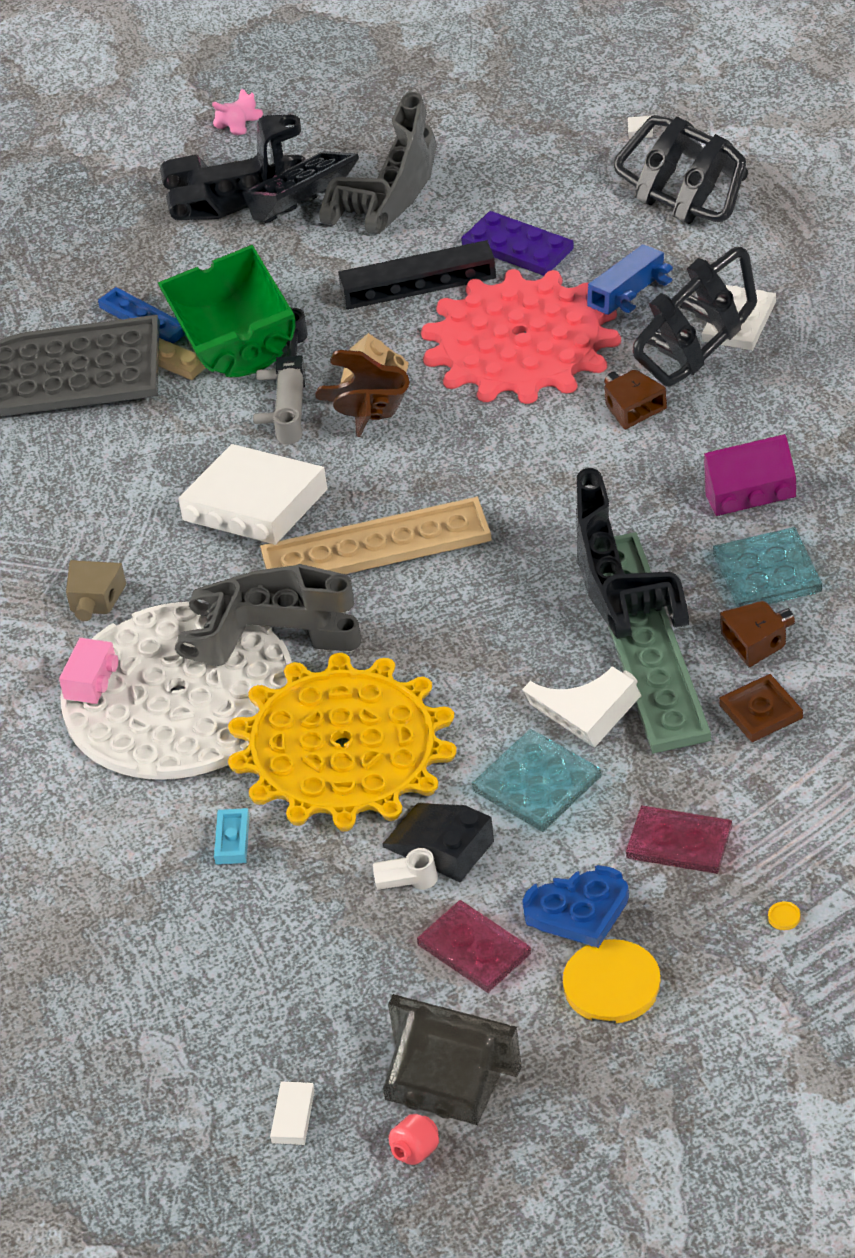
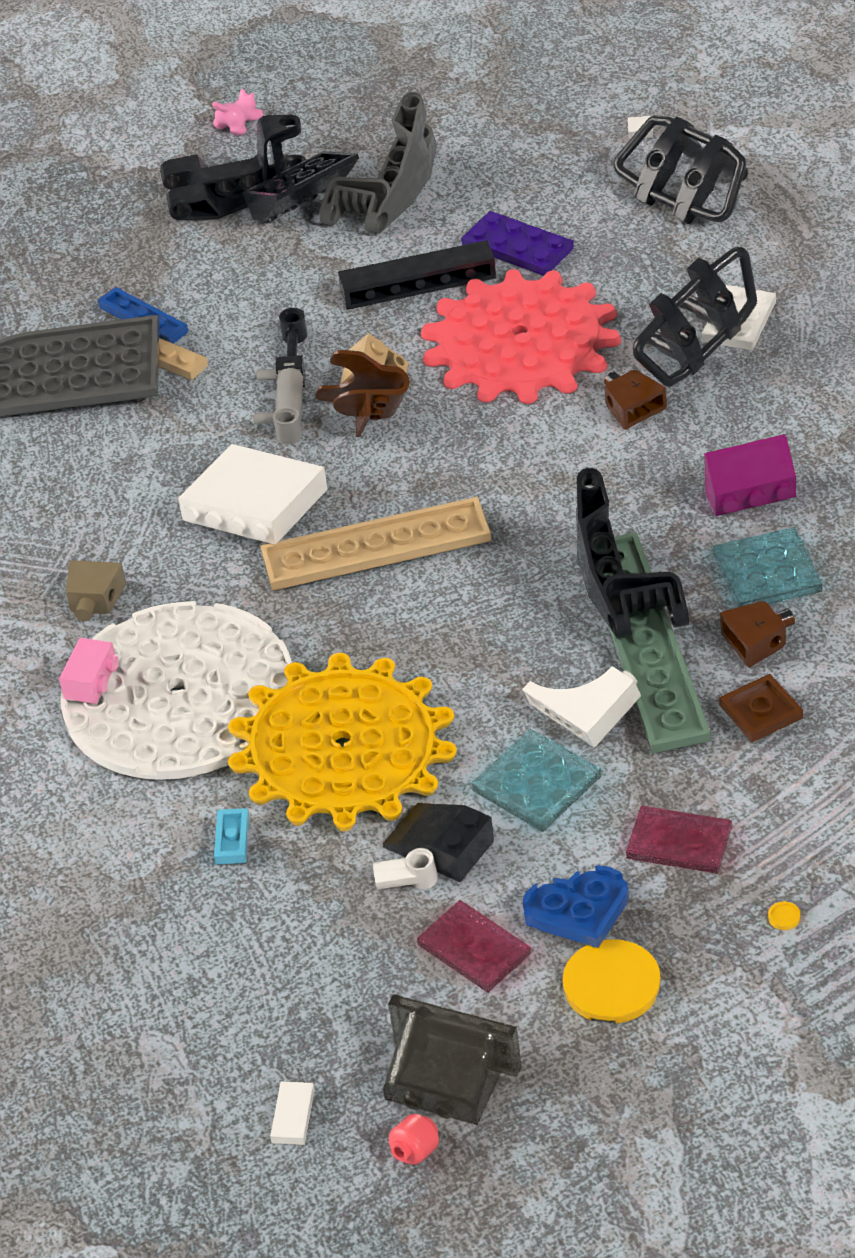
(231, 313): green cylinder -> none
(272, 597): dark grey piece -> none
(626, 279): blue brick -> none

